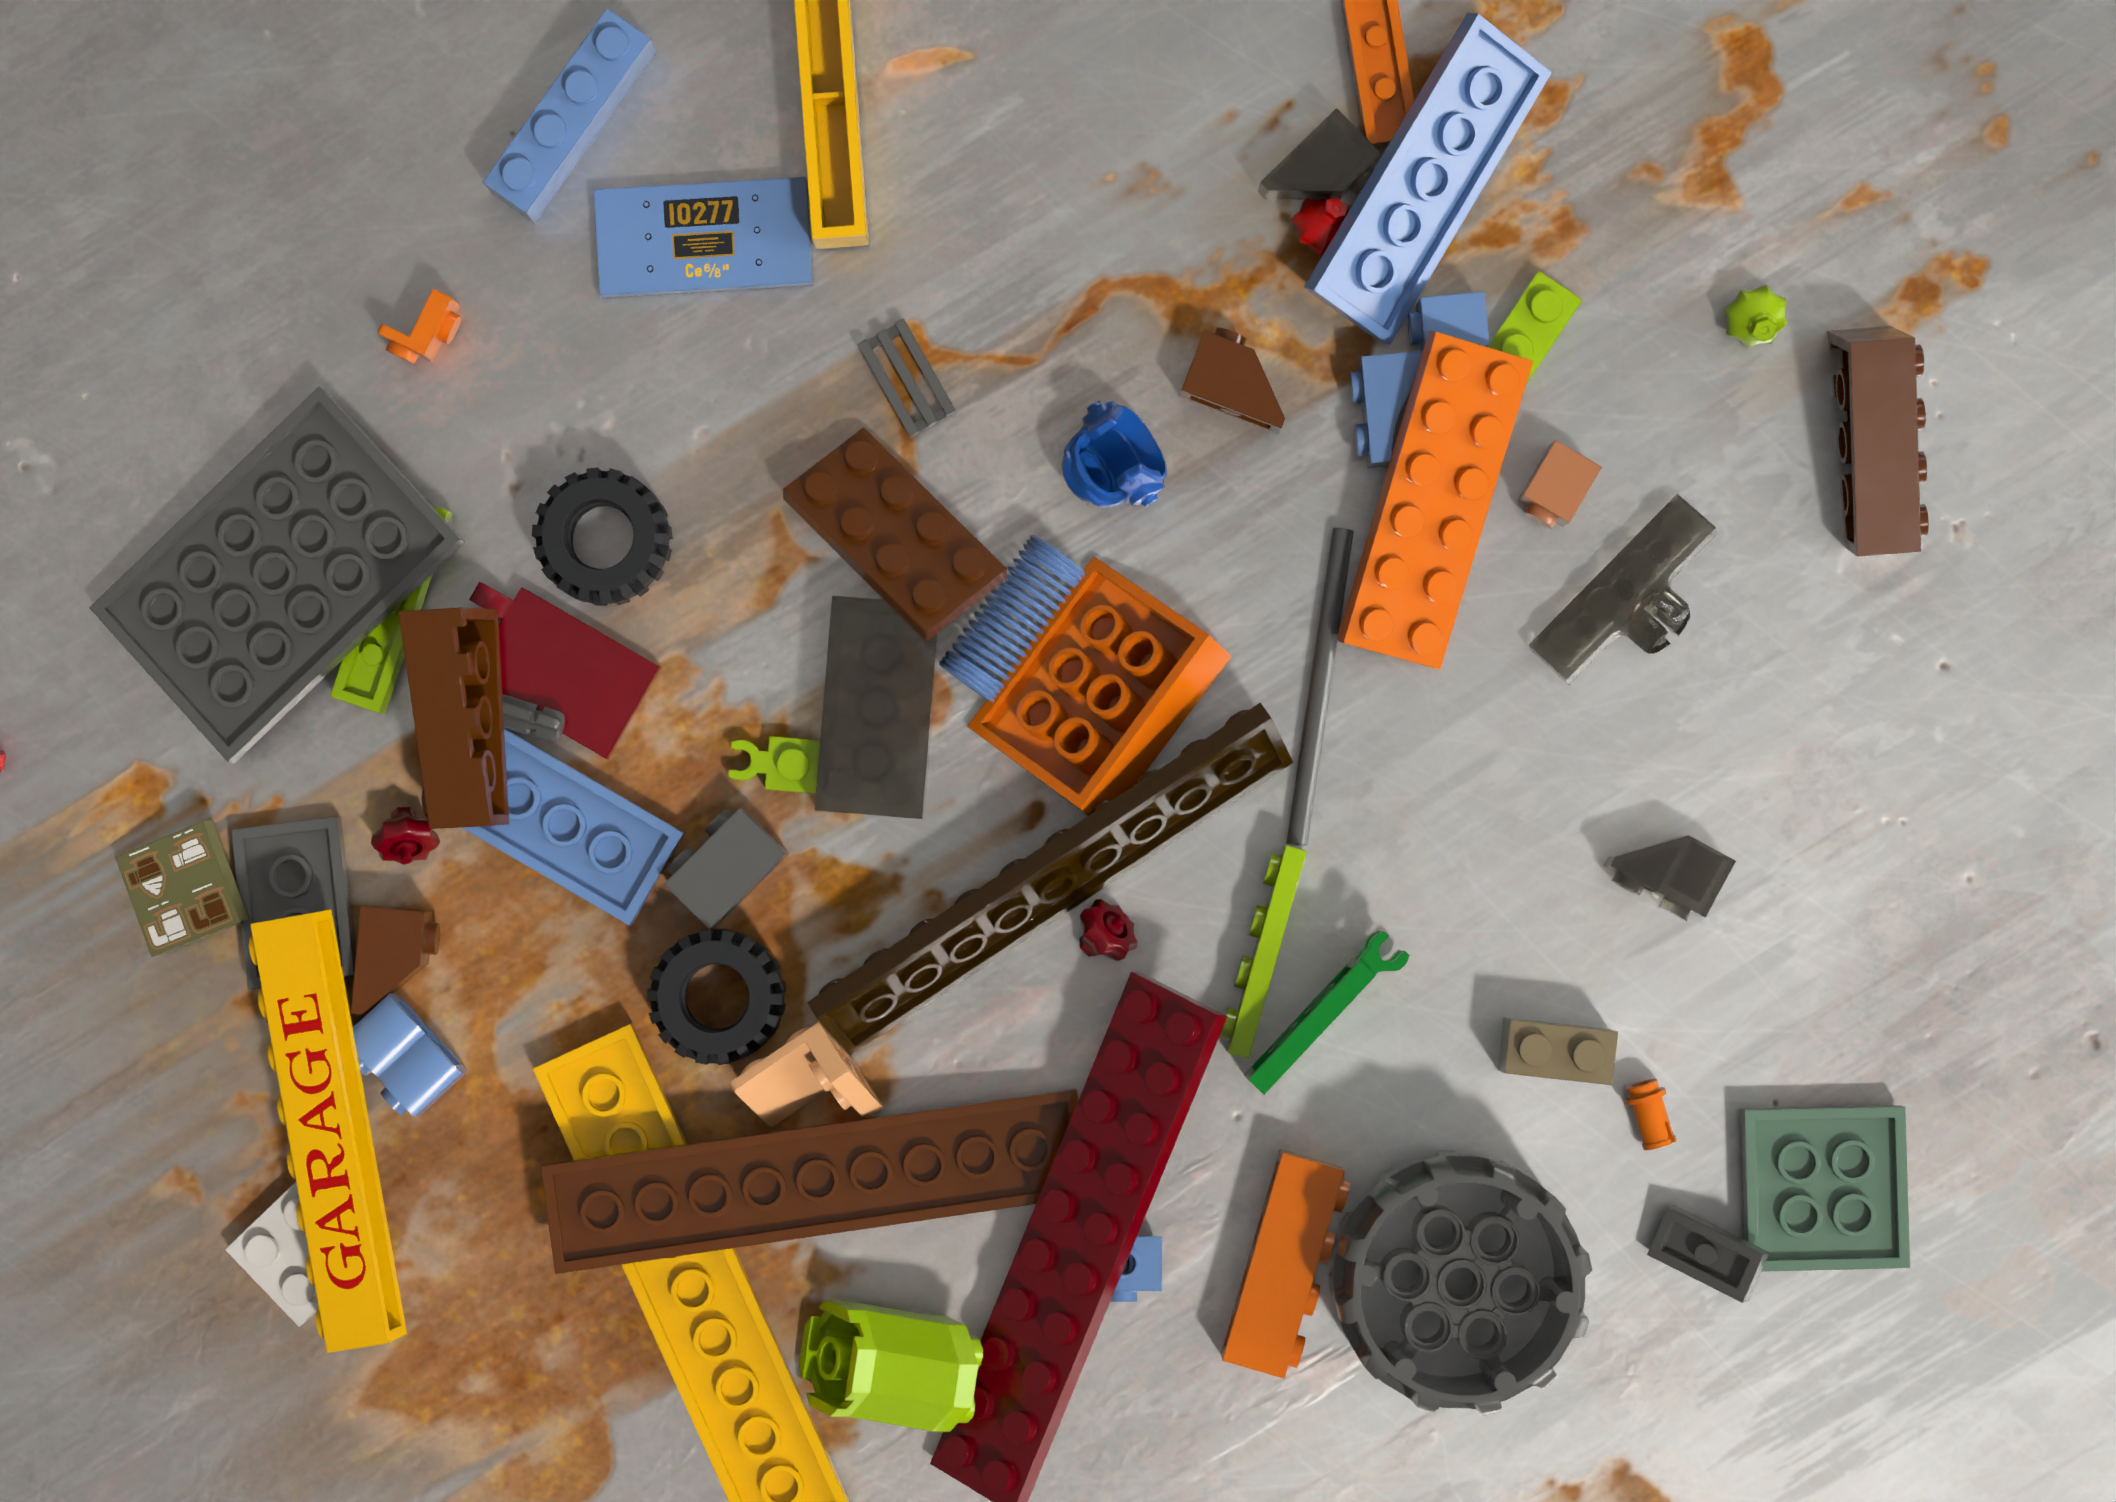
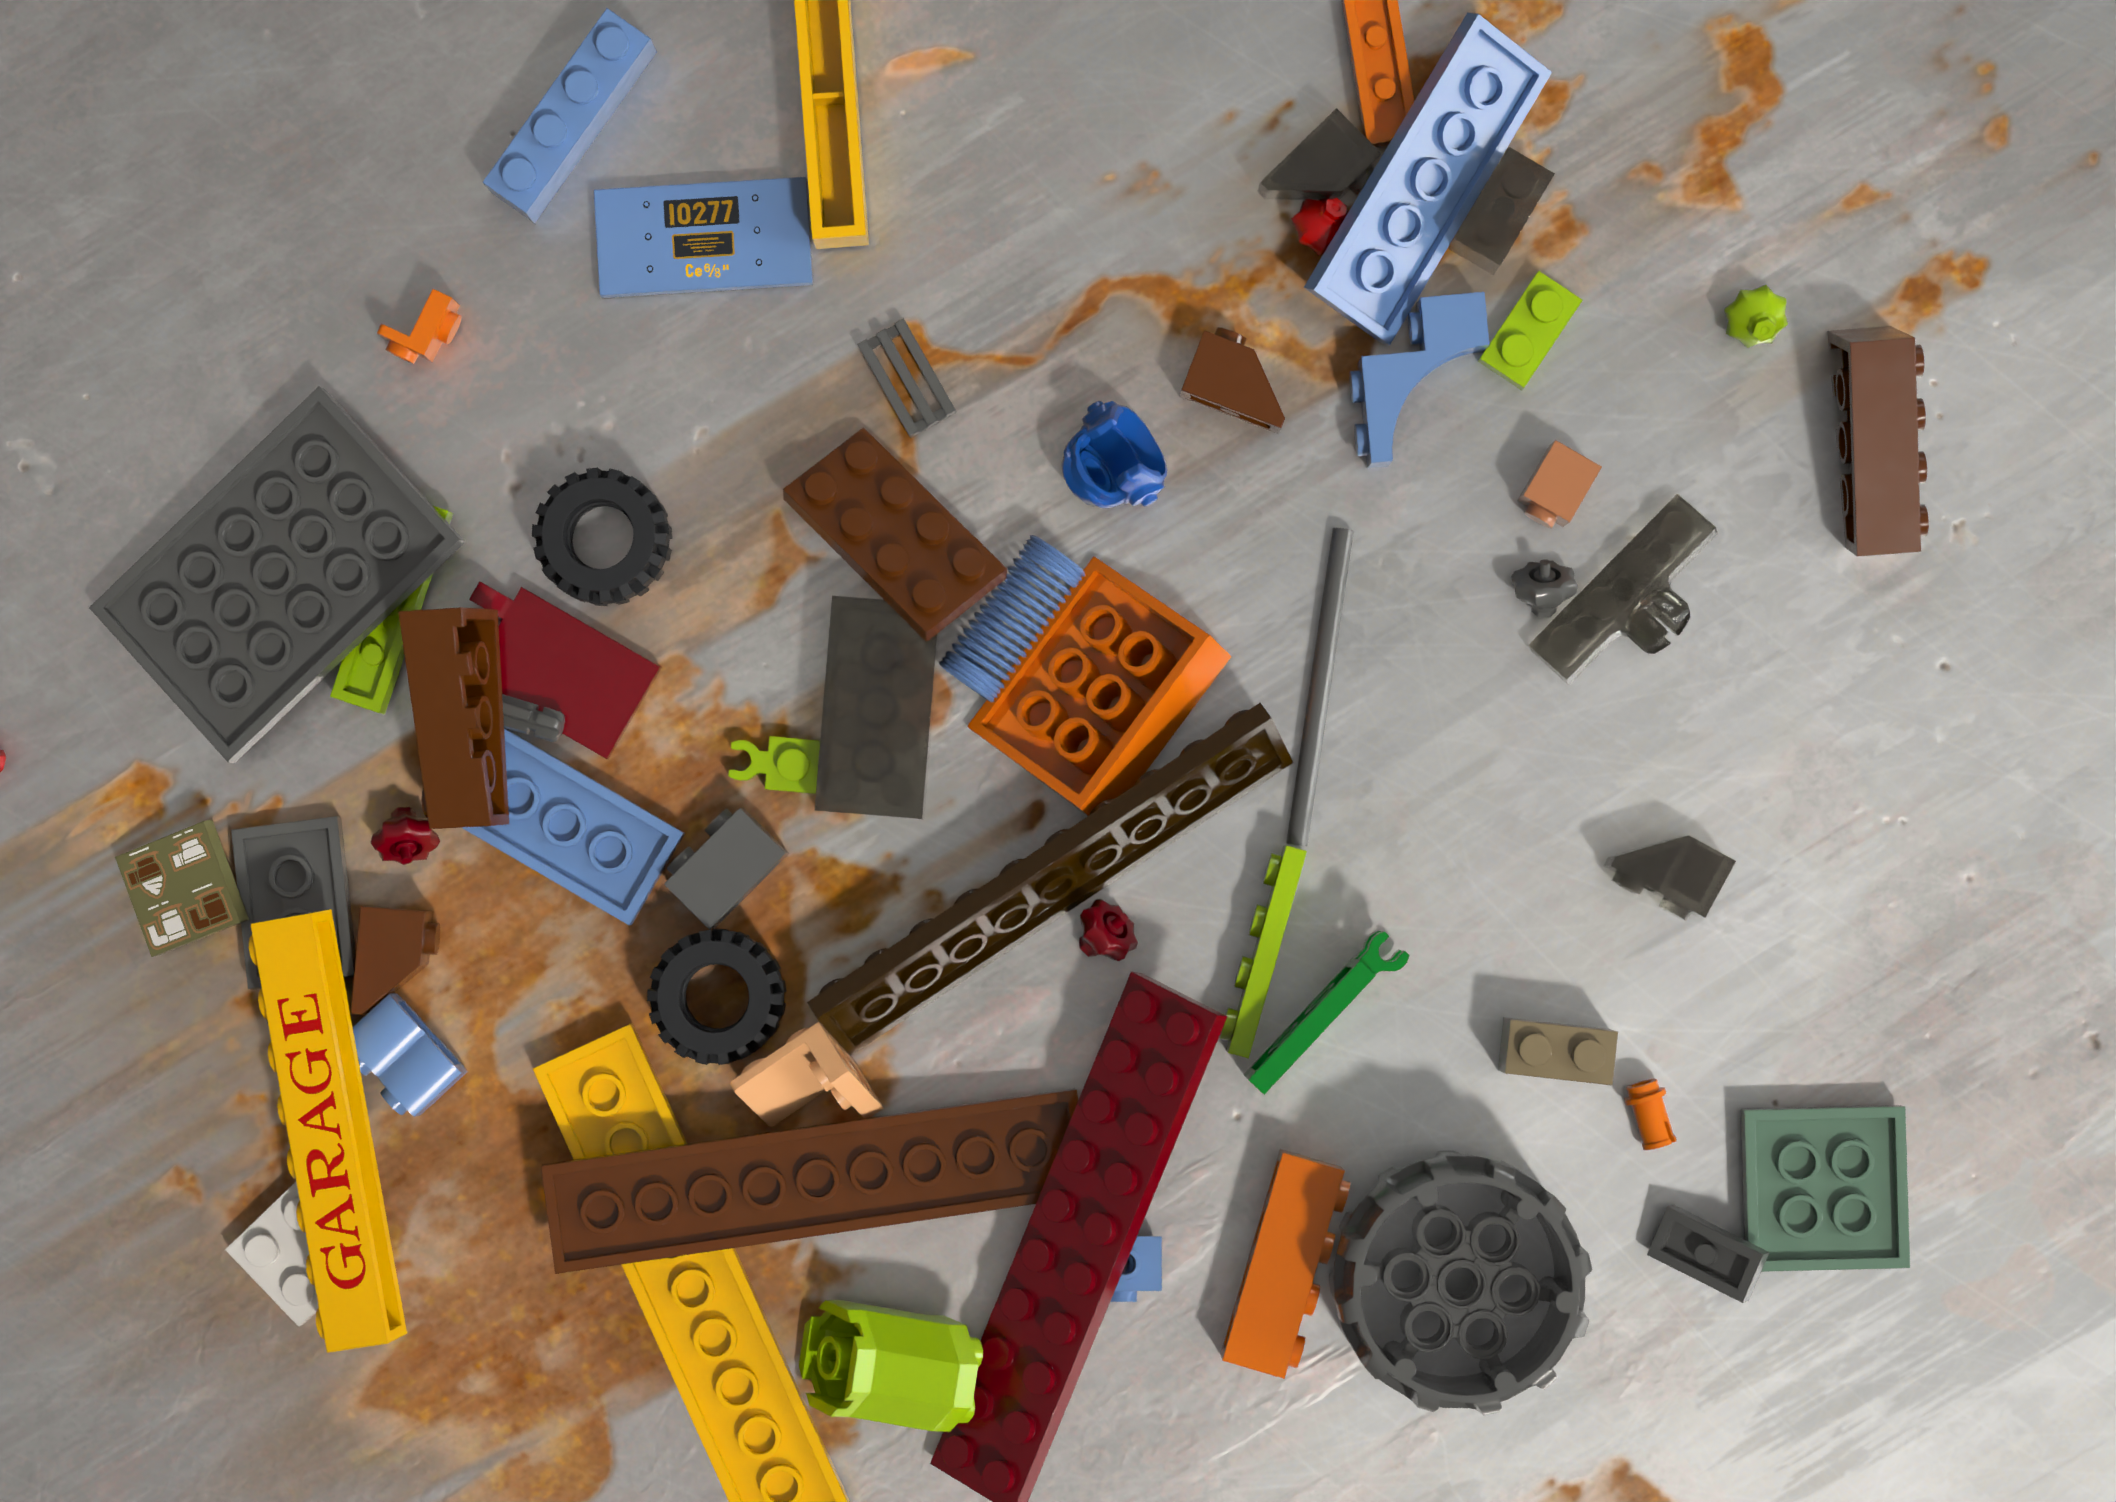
(1434, 500): orange plate -> none
(1501, 211): none -> clear smoke brick
(1544, 586): none -> dark grey piece

